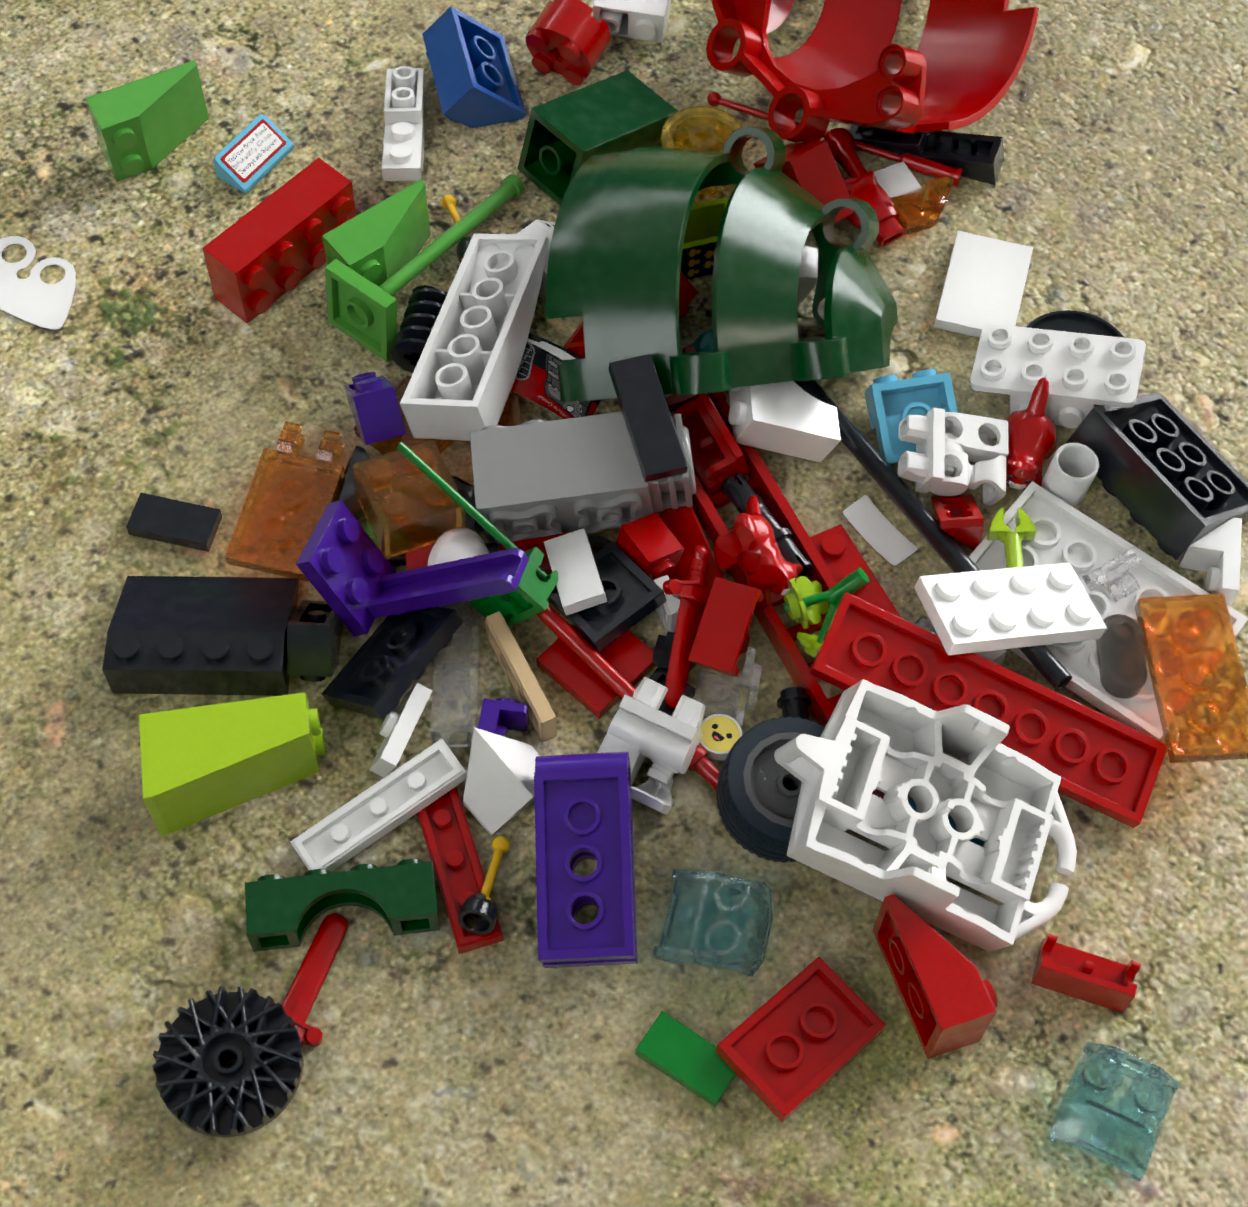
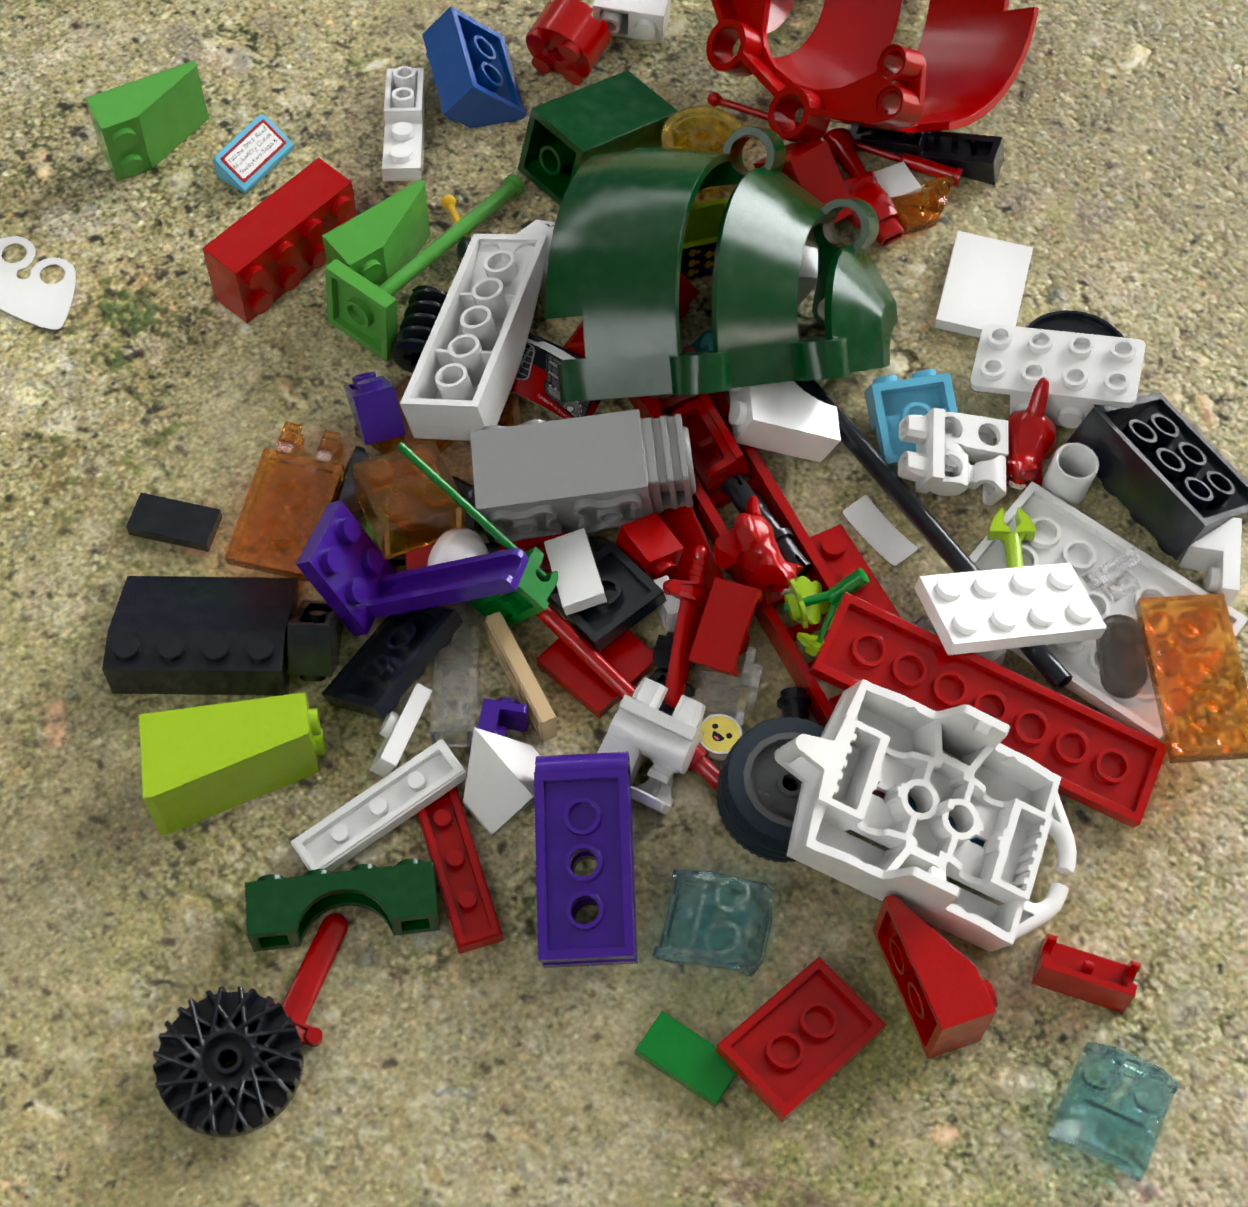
(480, 902): black hinge -> none
(647, 418): black tile -> none
(959, 518): red slope -> none

